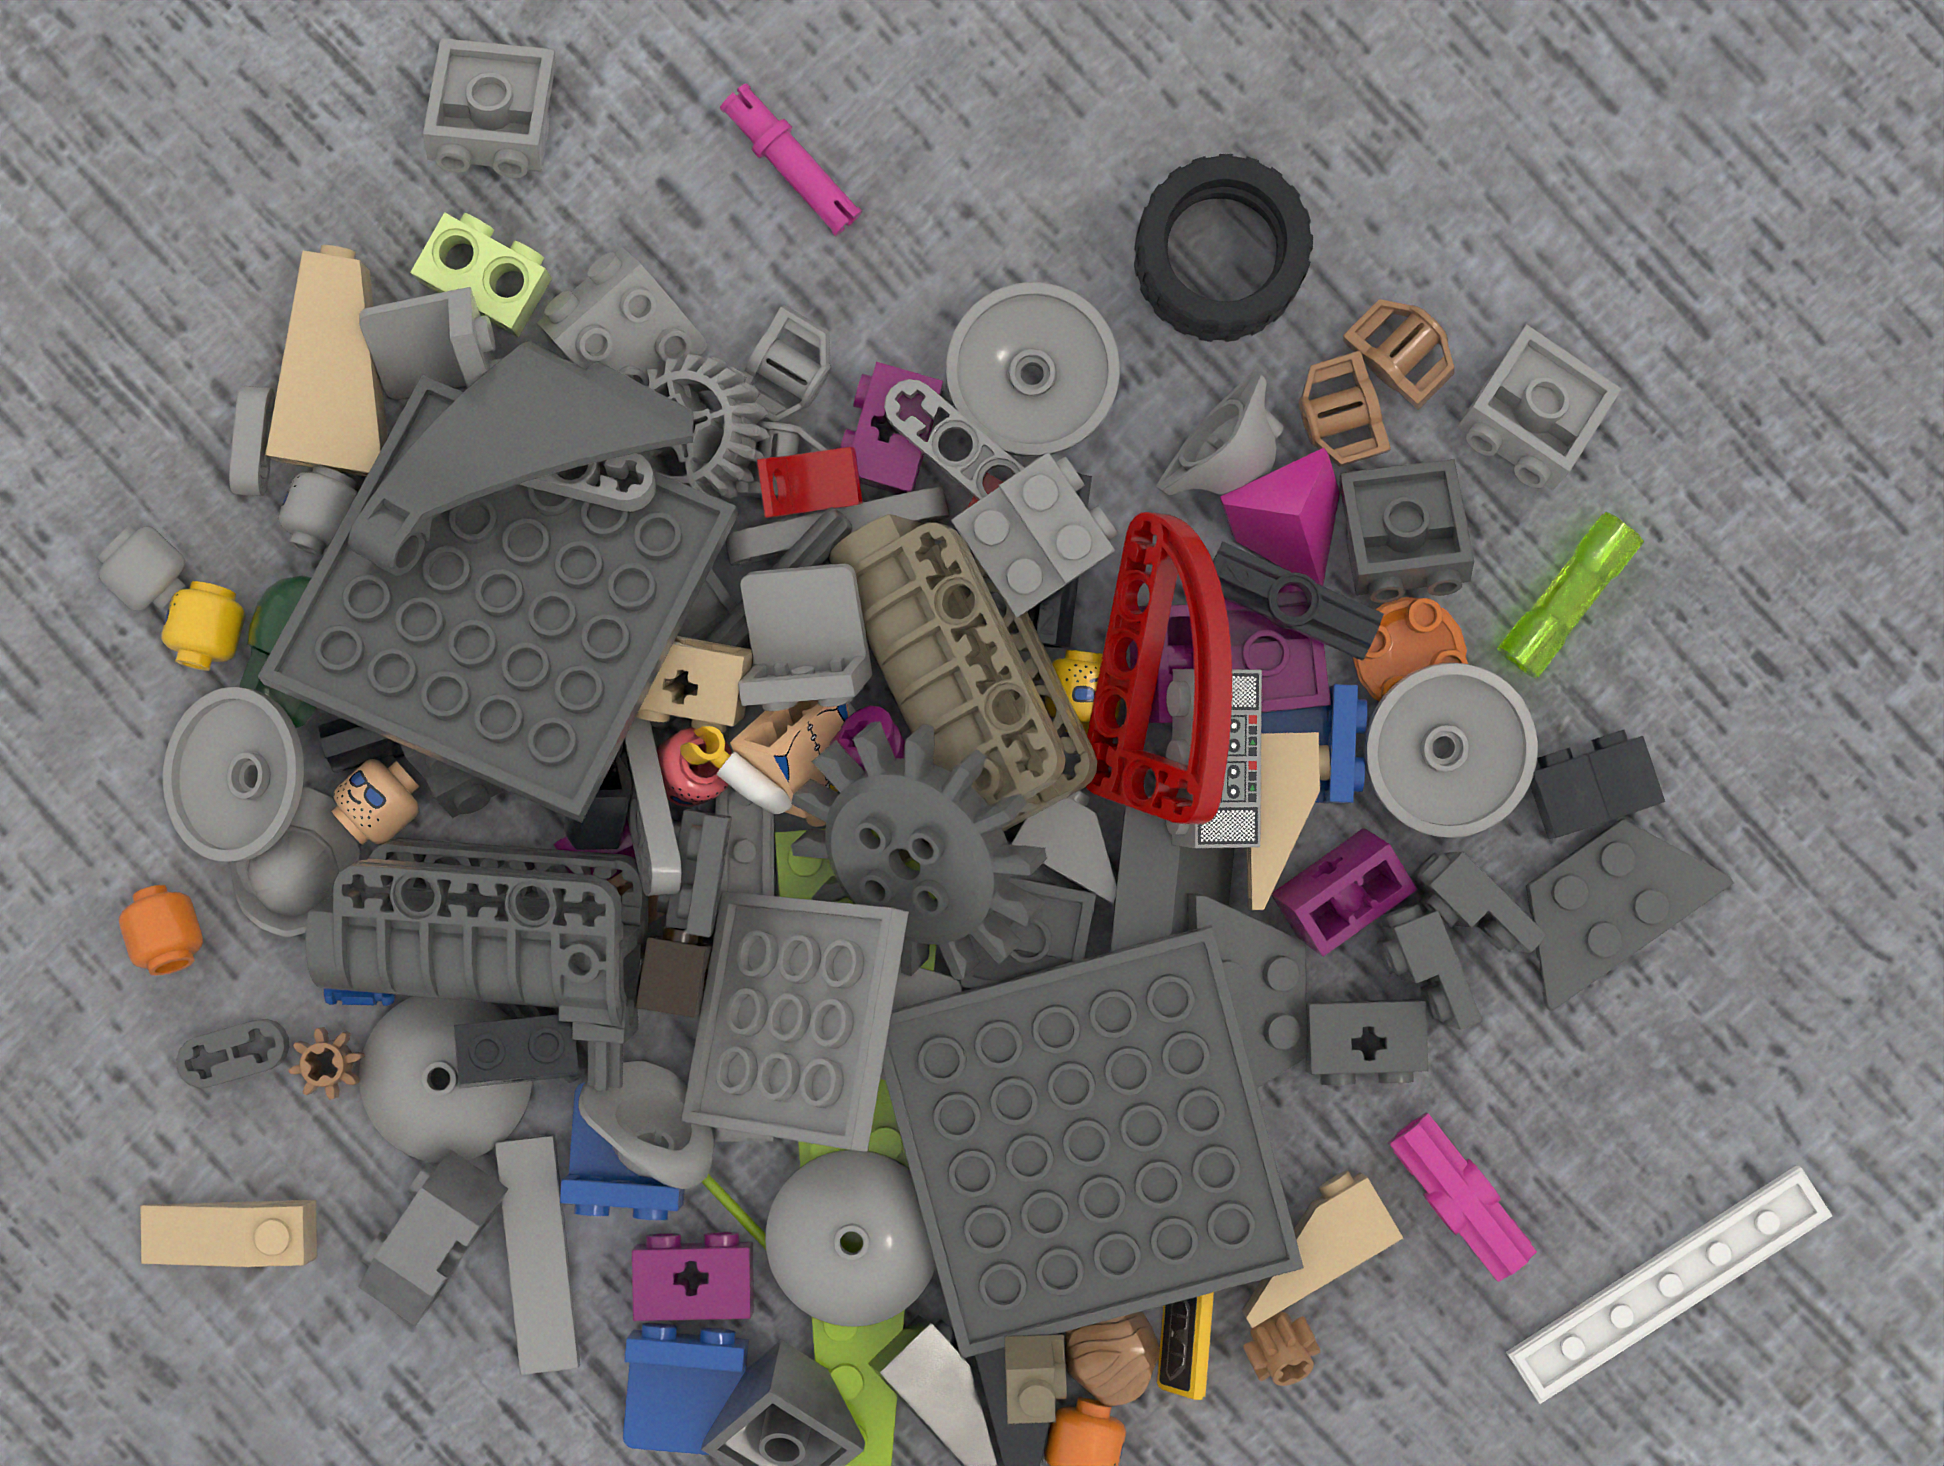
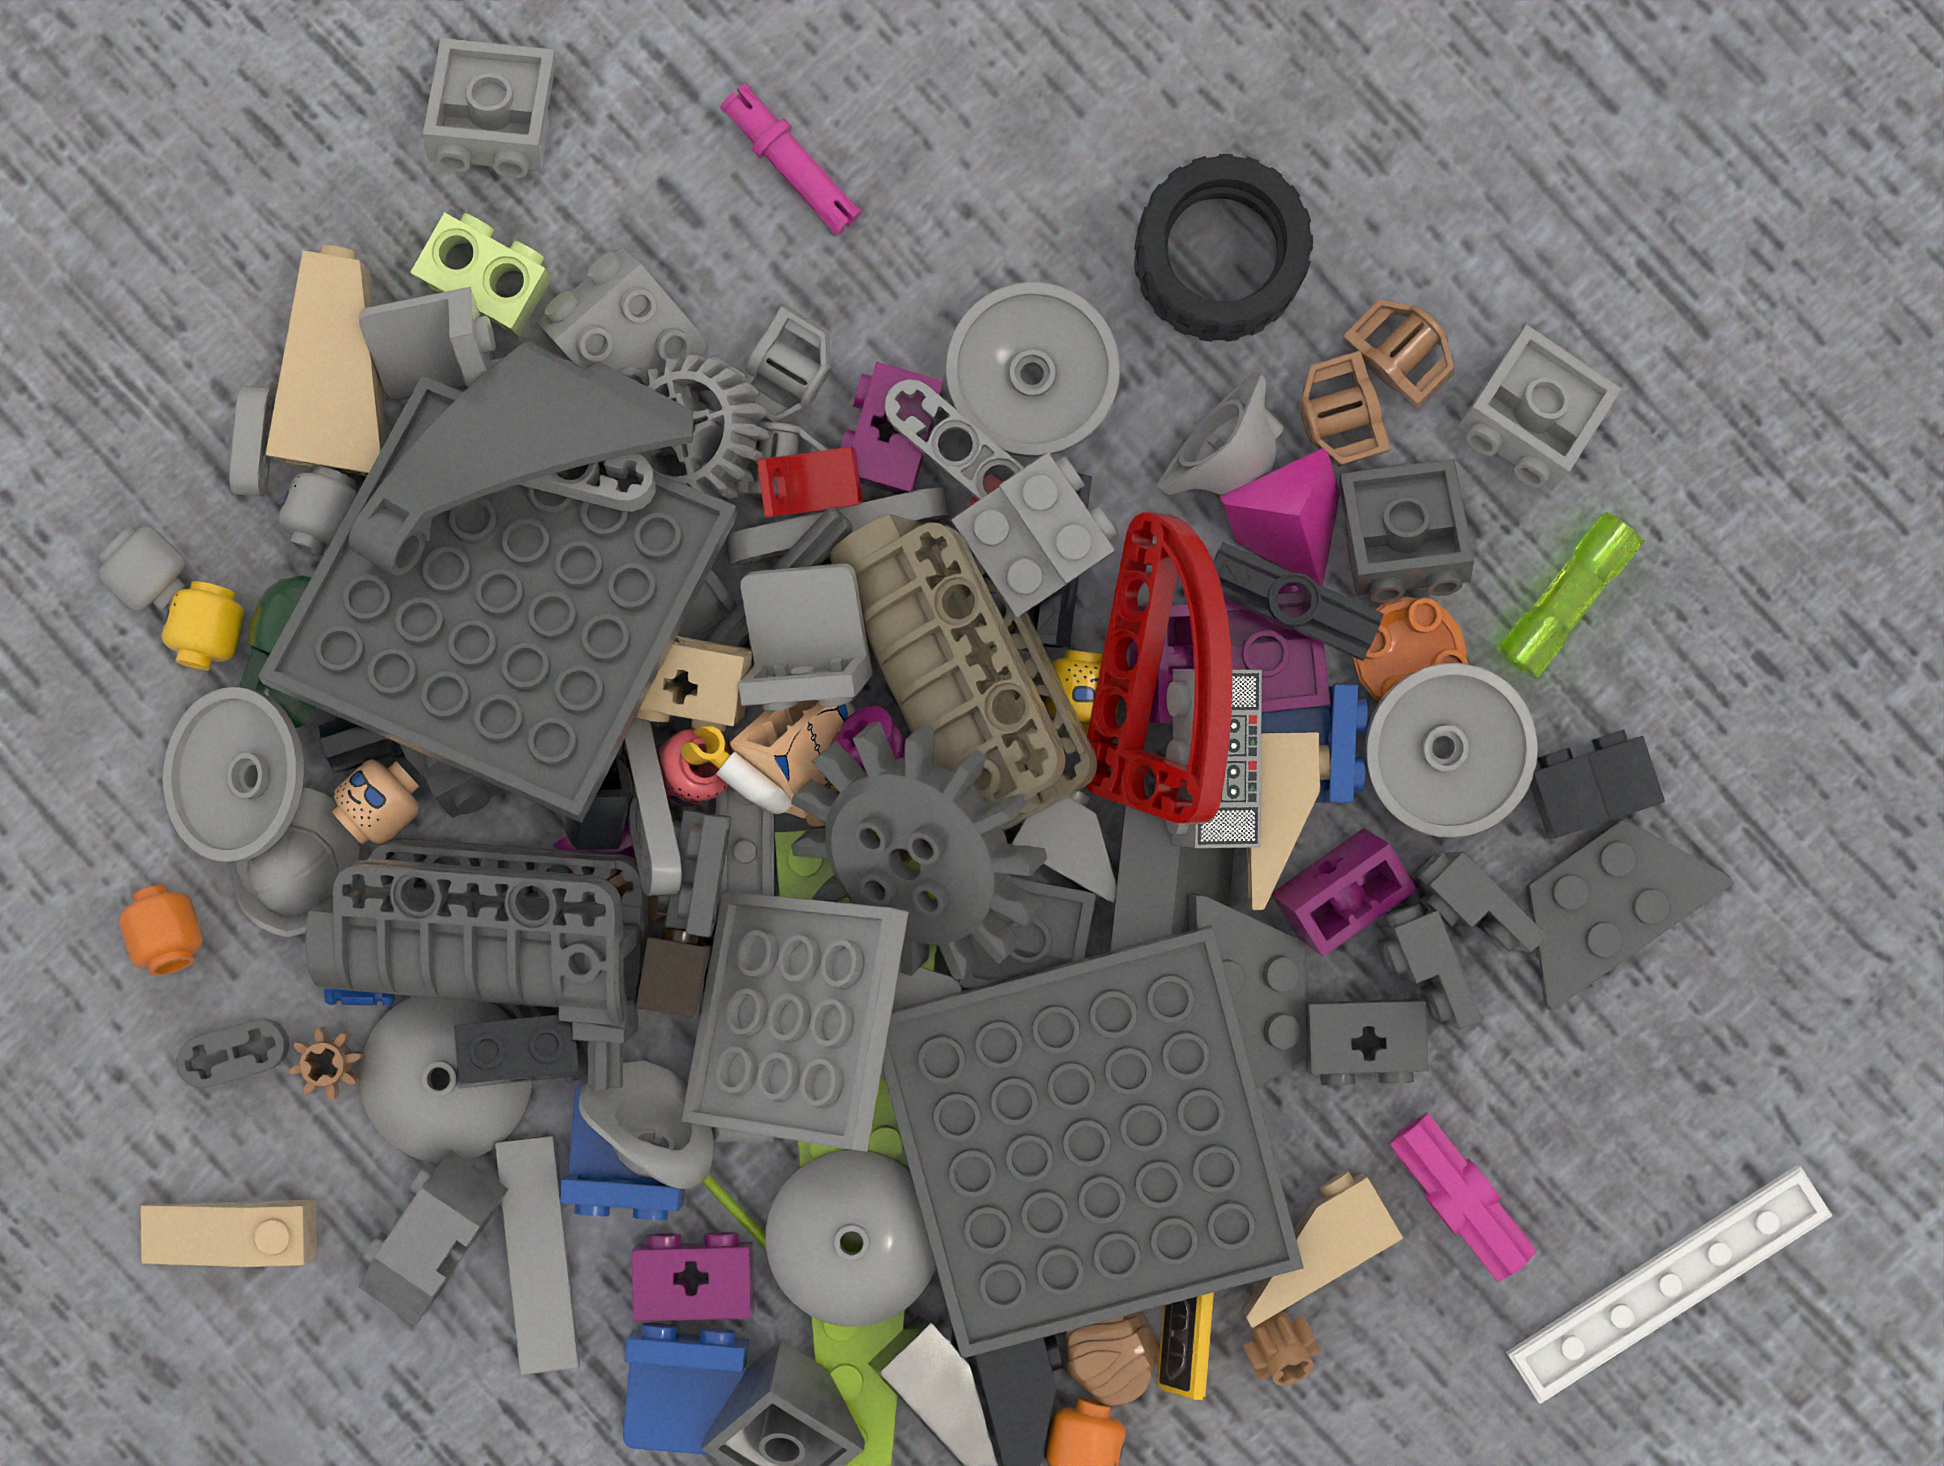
(1034, 1377): dark tan brick -> none

